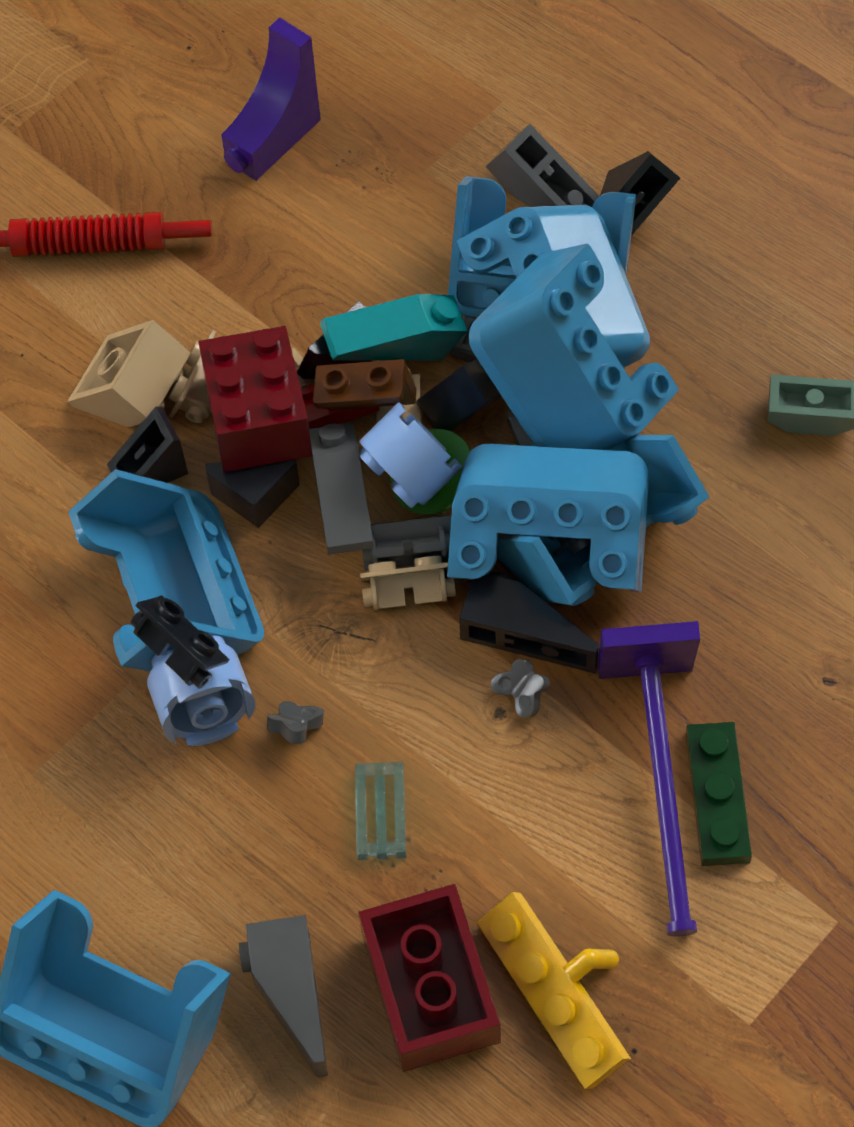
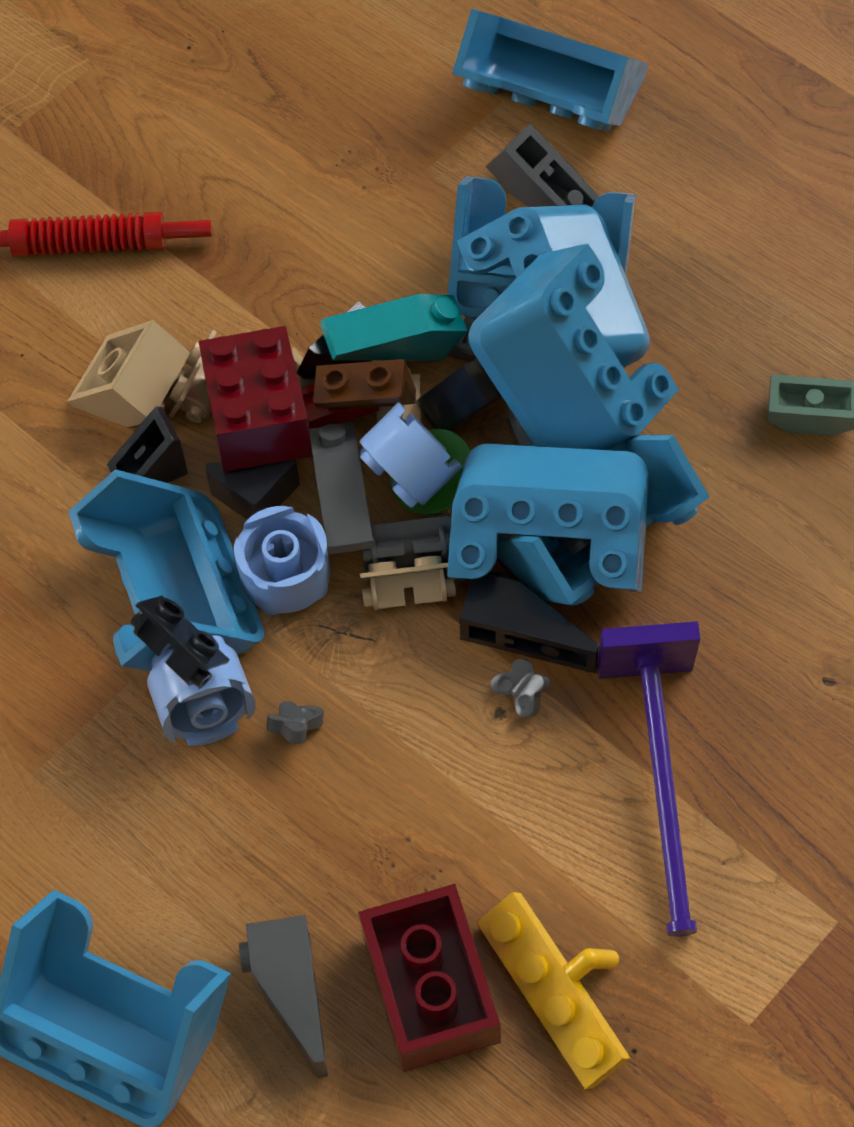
(280, 107): dark purple arch -> none
(282, 560): none -> light blue brick
(382, 847): clear light blue tile -> none
(548, 69): none -> dark azure windscreen
(644, 177): black slope -> none
(718, 794): dark green plate -> none

